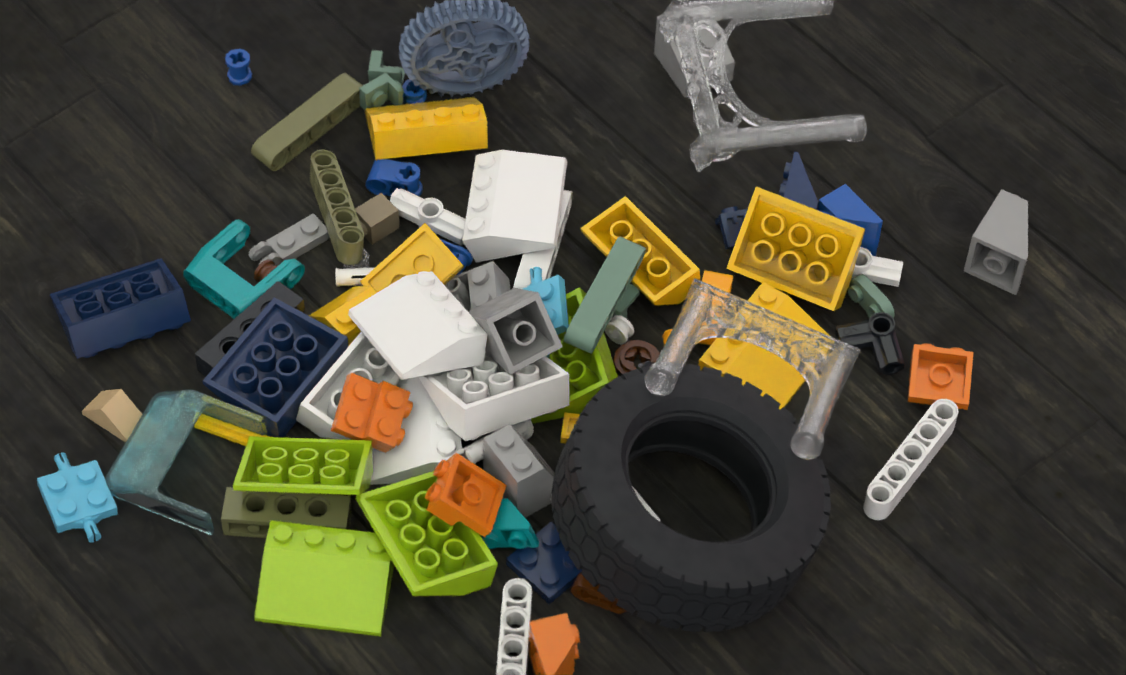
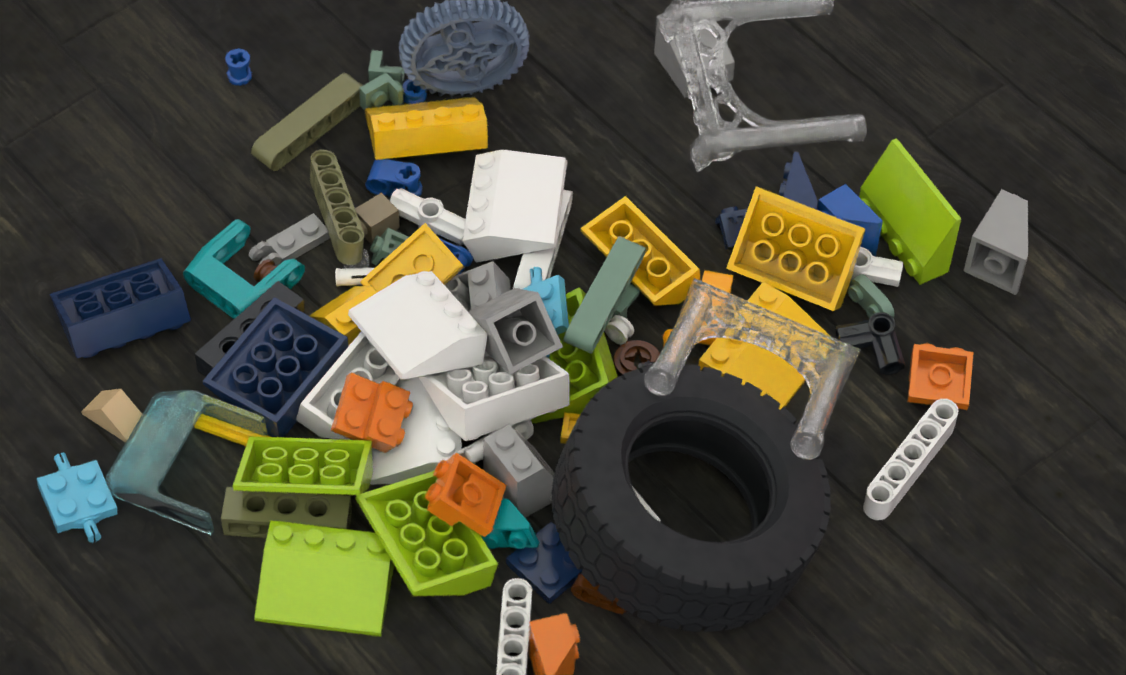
(386, 244): none -> sand green bracket
(914, 214): none -> lime slope

